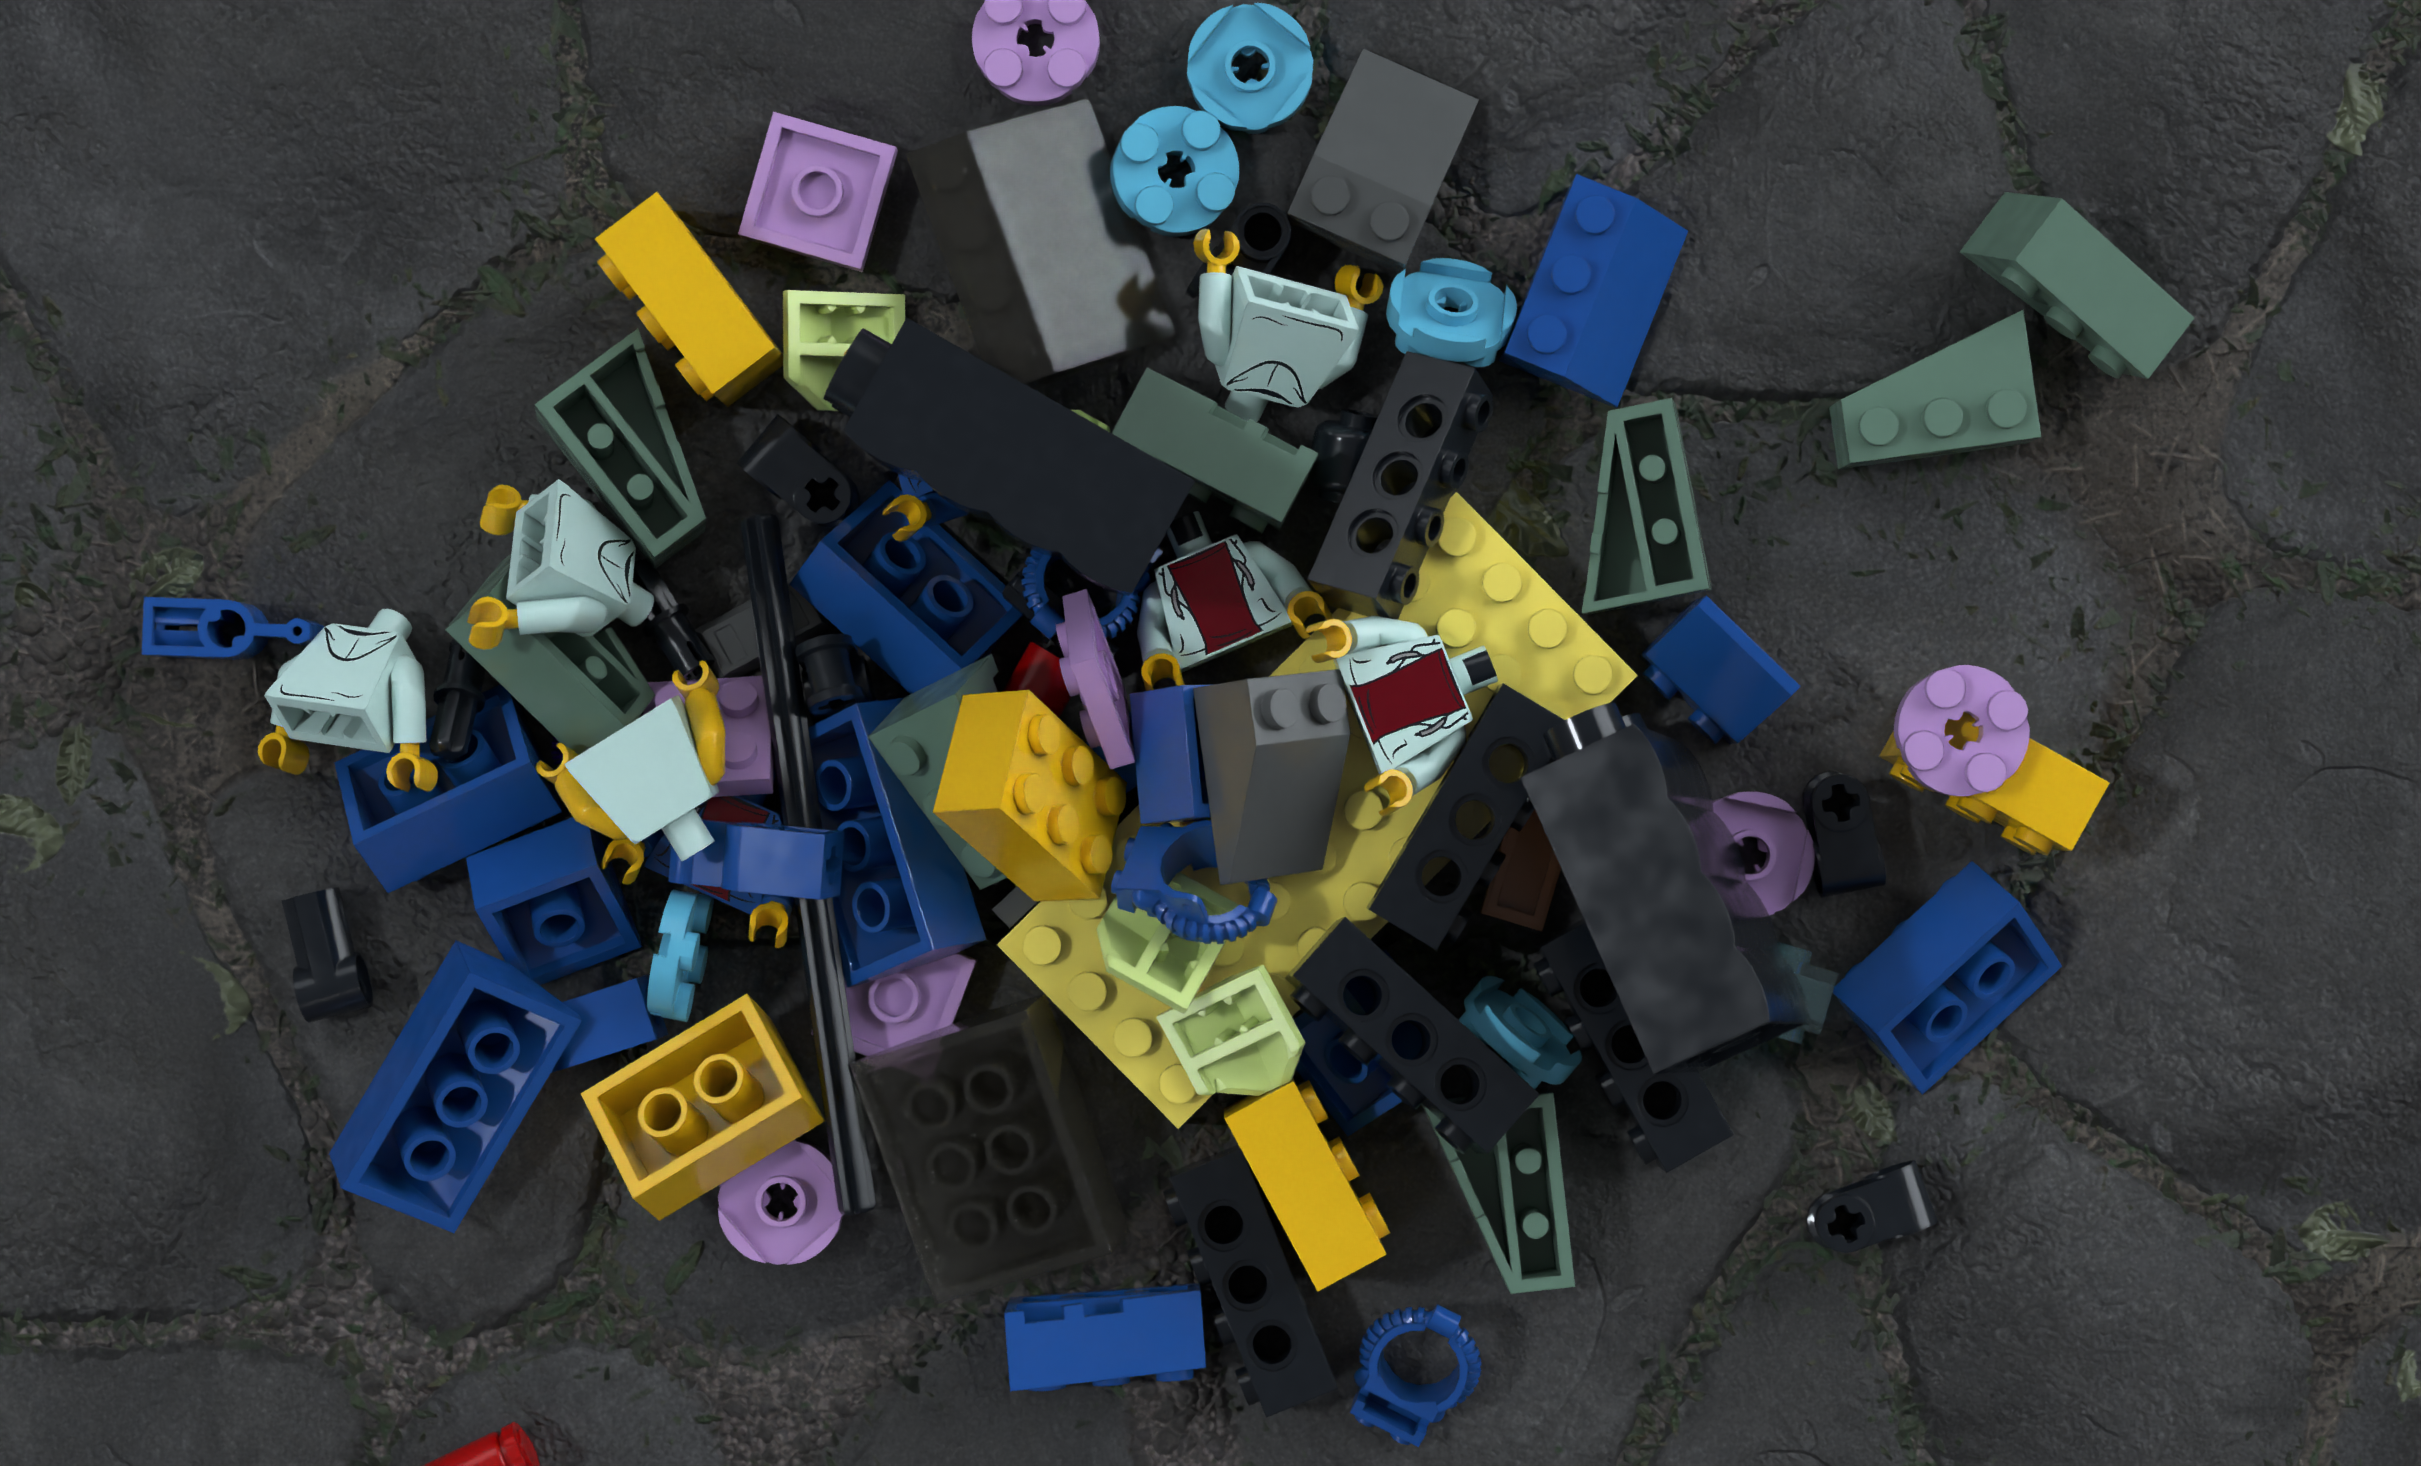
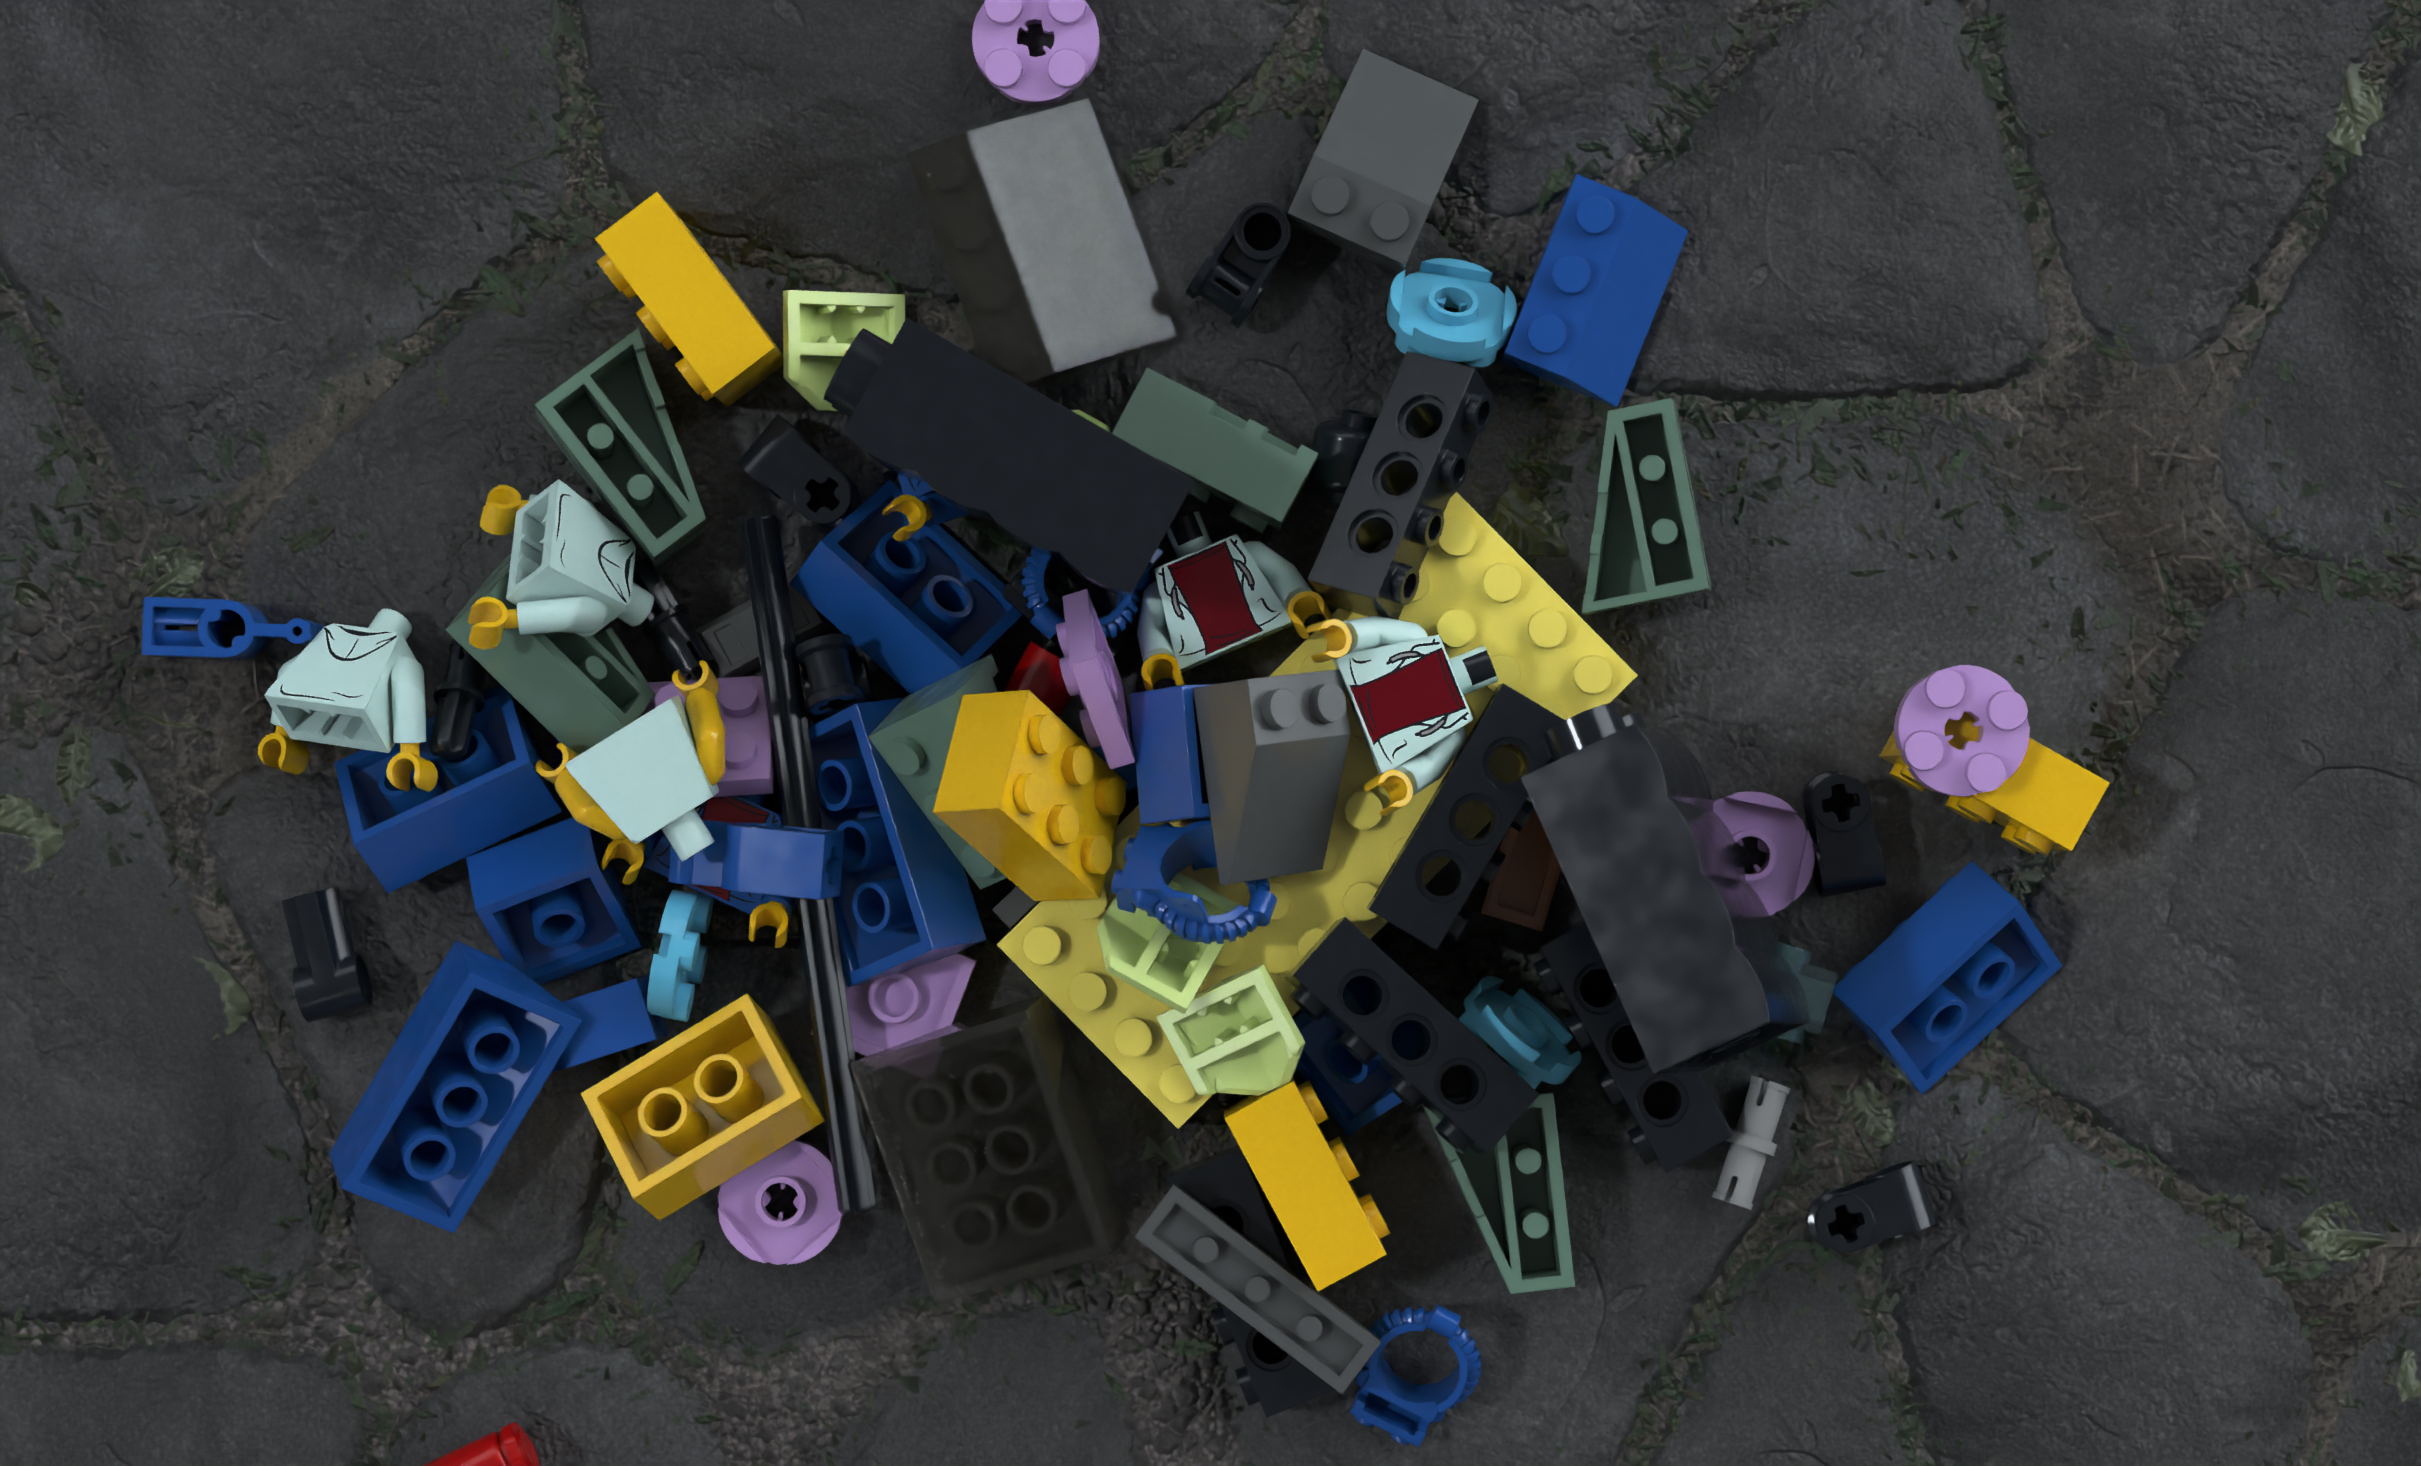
(817, 191): lavender plate -> none
(1104, 1336): blue wedge -> none
(1145, 148): medium azure plate -> none
(1244, 31): medium azure plate -> none
(1257, 1288): none -> dark grey plate
(1277, 334): light aqua torso -> none
(1716, 672): blue slope -> none
(1751, 1142): none -> light grey pin
(1946, 404): sand green wedge -> none
(2078, 282): sand green wedge -> none

